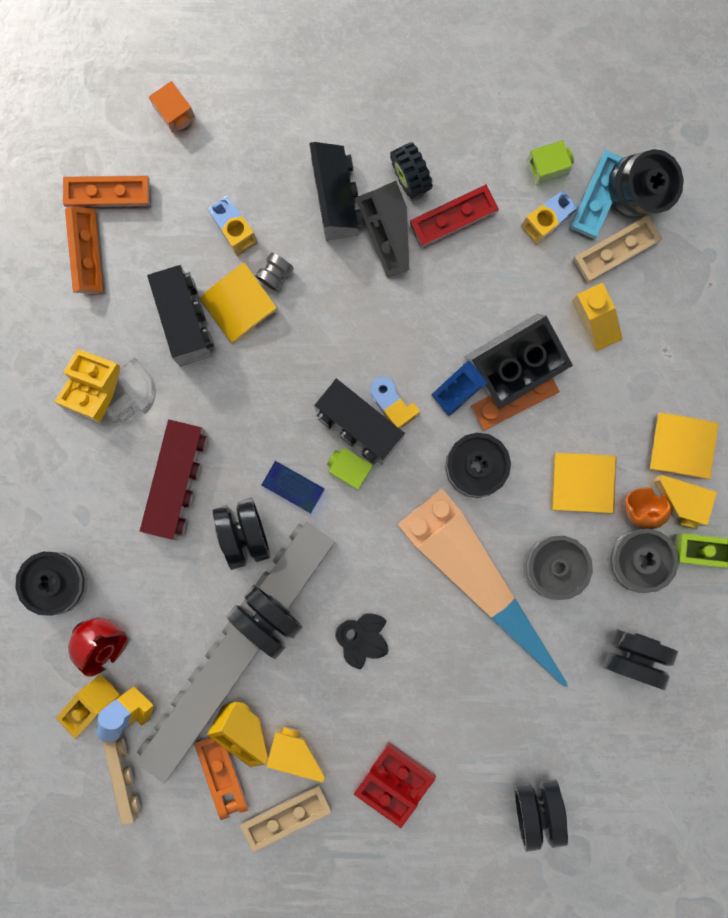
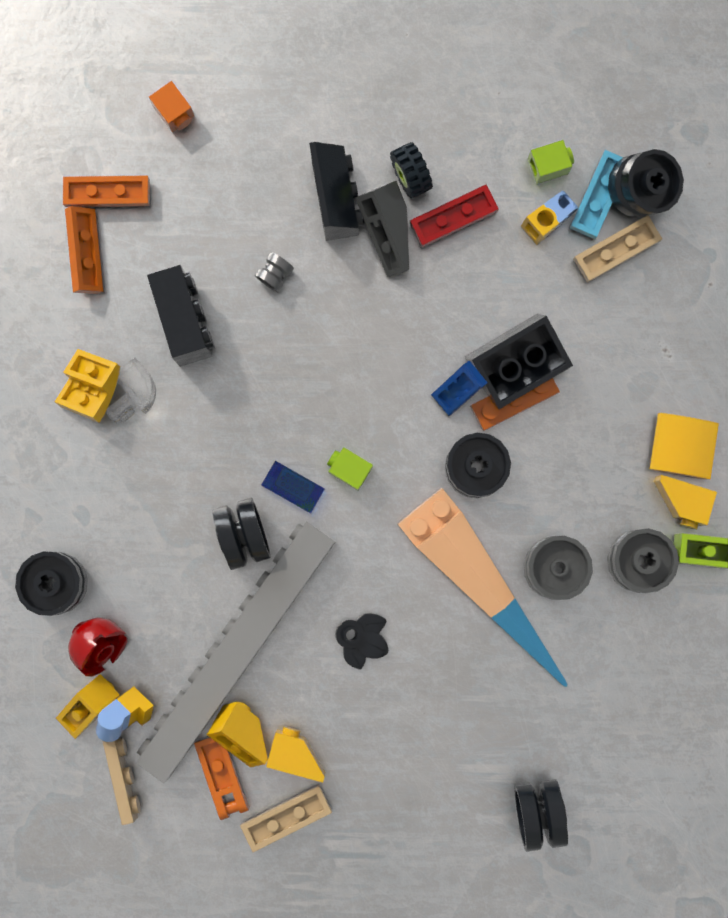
(173, 480): dark red brick -> none
(232, 225): yellow leg -> none
(238, 303): yellow slope -> none
(262, 624): black wheel -> none
(358, 422): black brick -> none
(391, 405): leg -> none
(394, 785): red slope -> none
(584, 483): yellow slope -> none
(598, 316): yellow slope -> none
(640, 658): black wheel -> none
(647, 509): orange hair -> none

